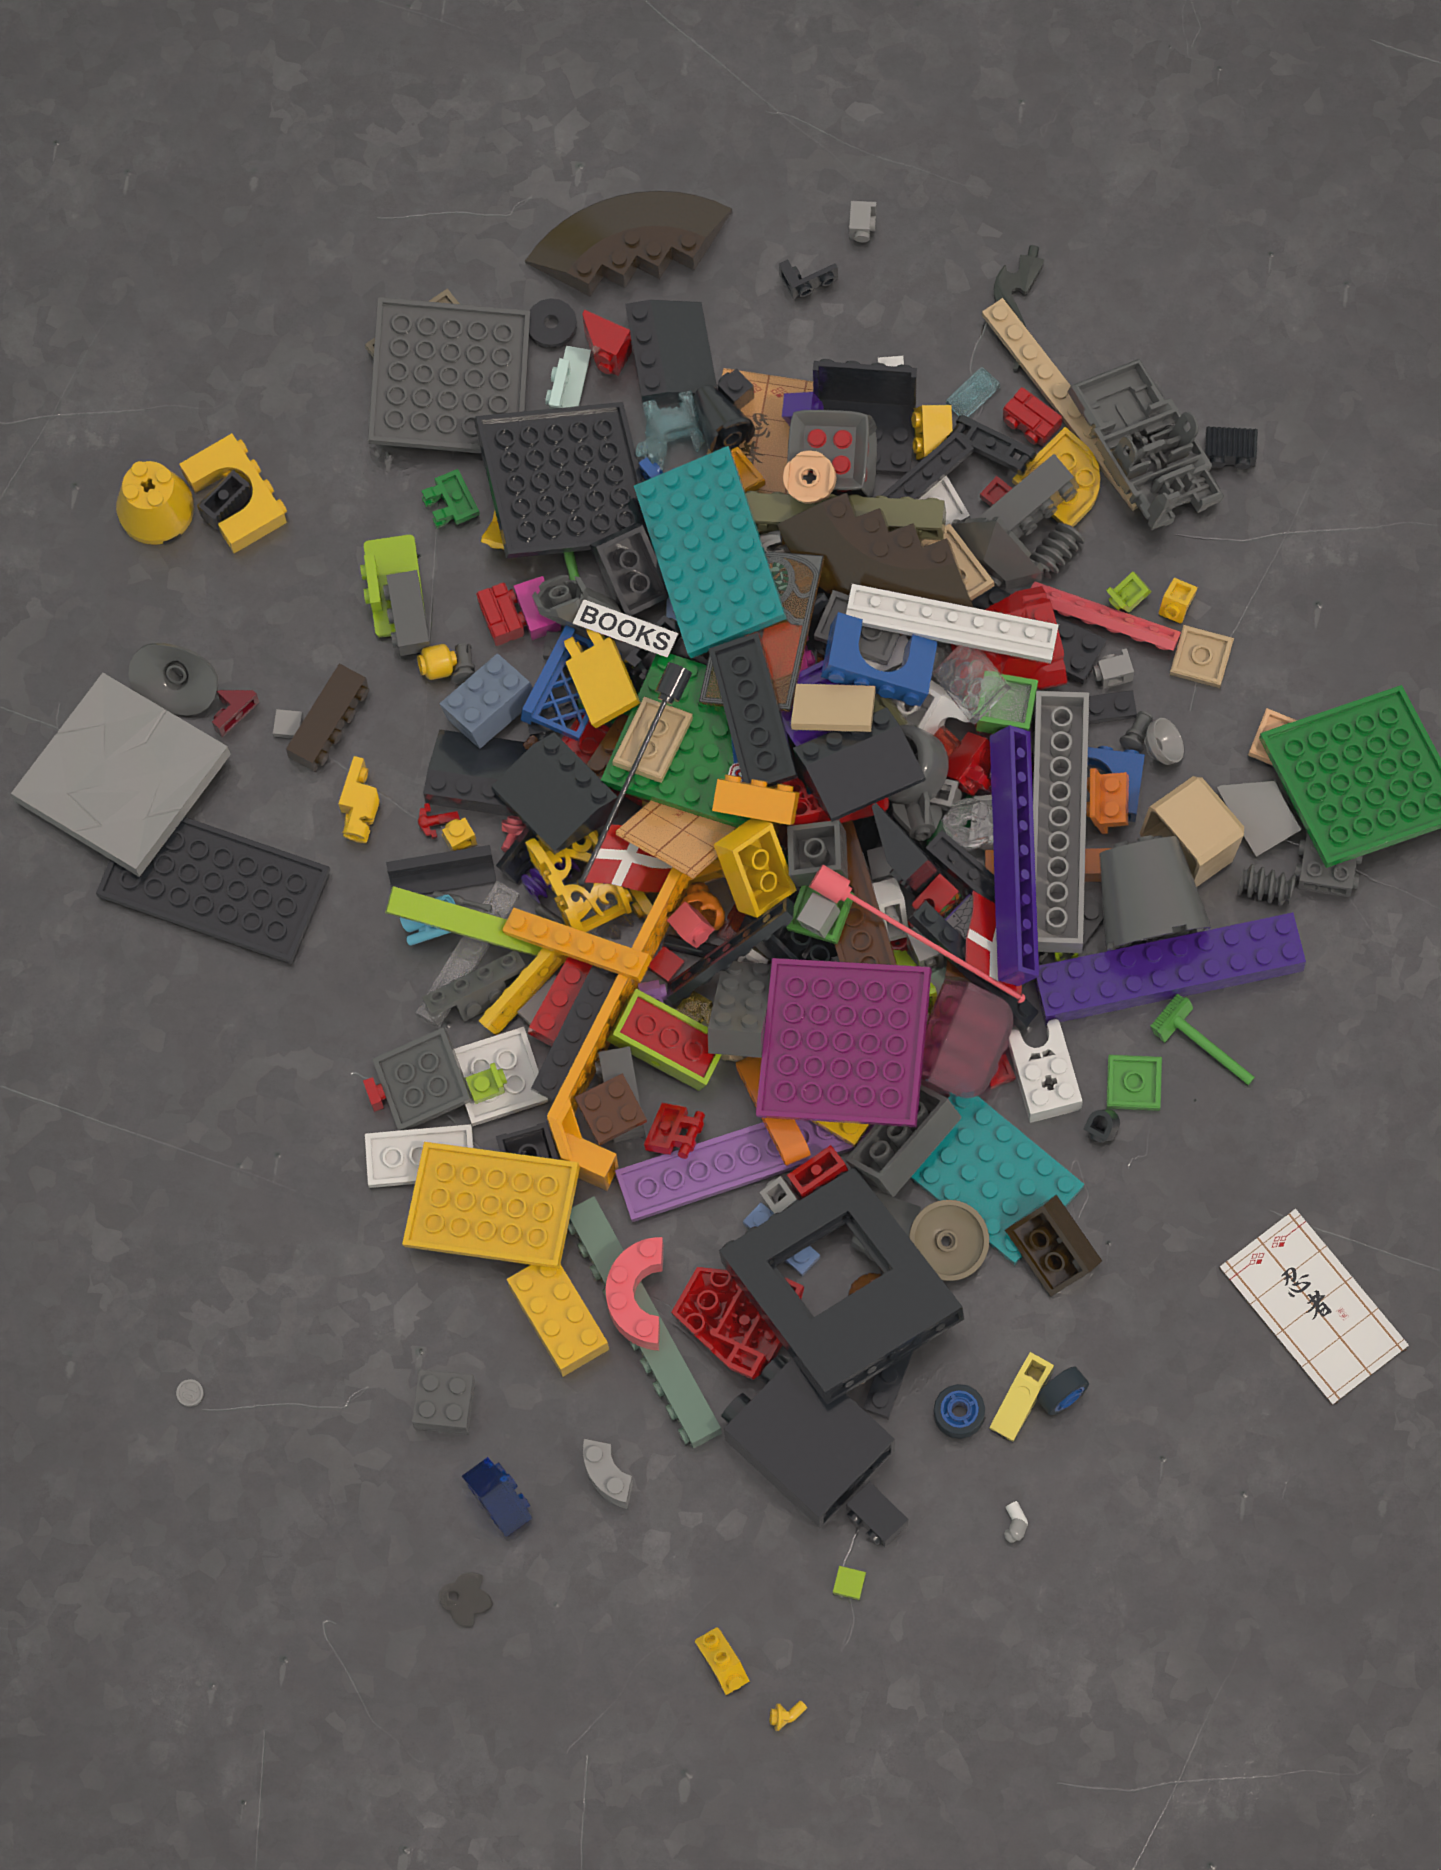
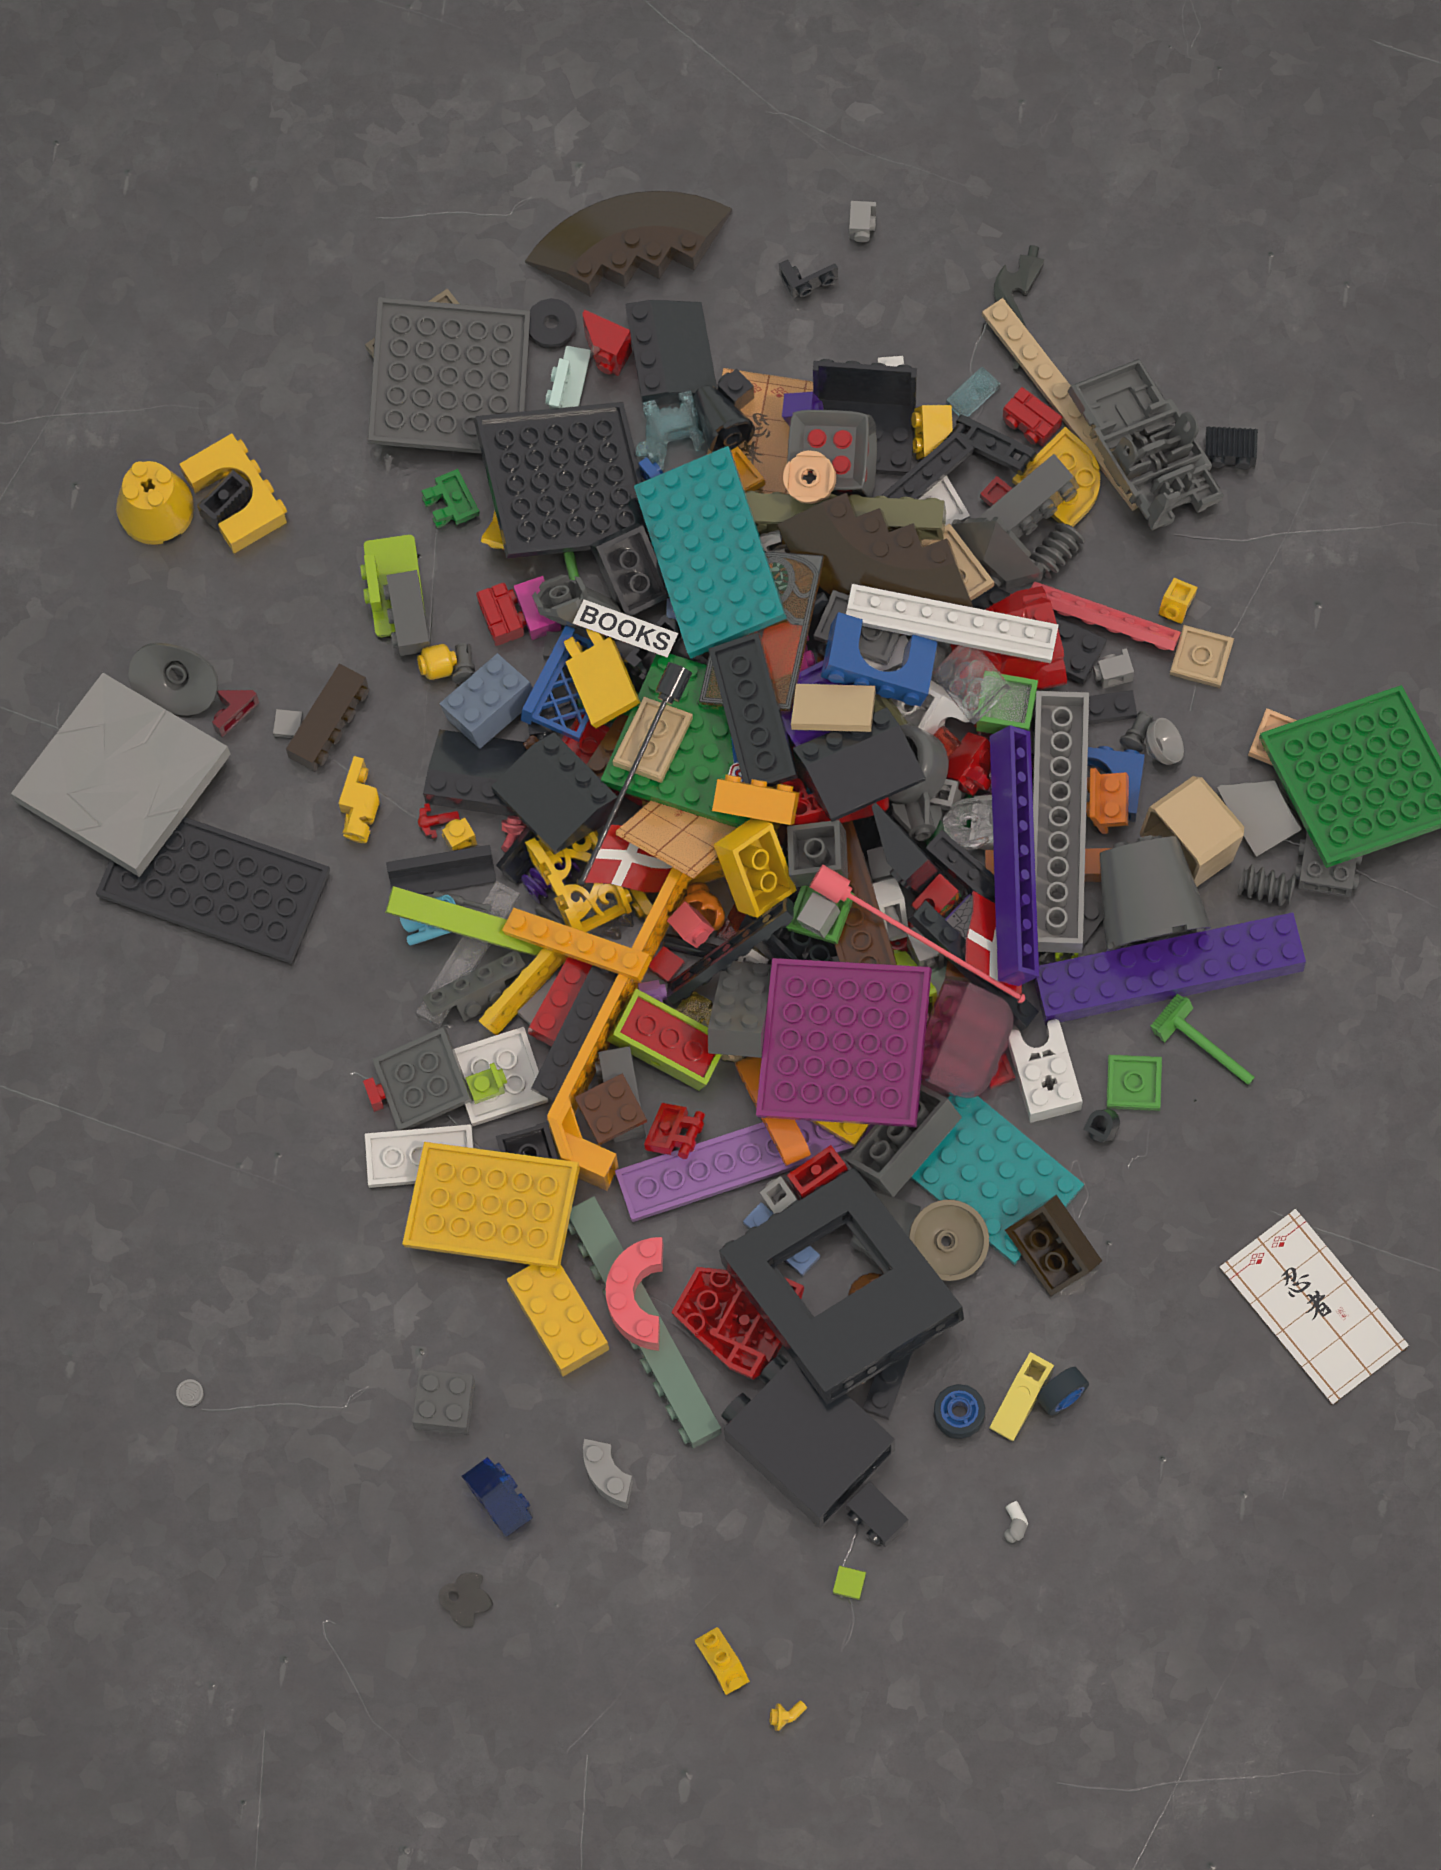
(1128, 593): lime bracket -> none

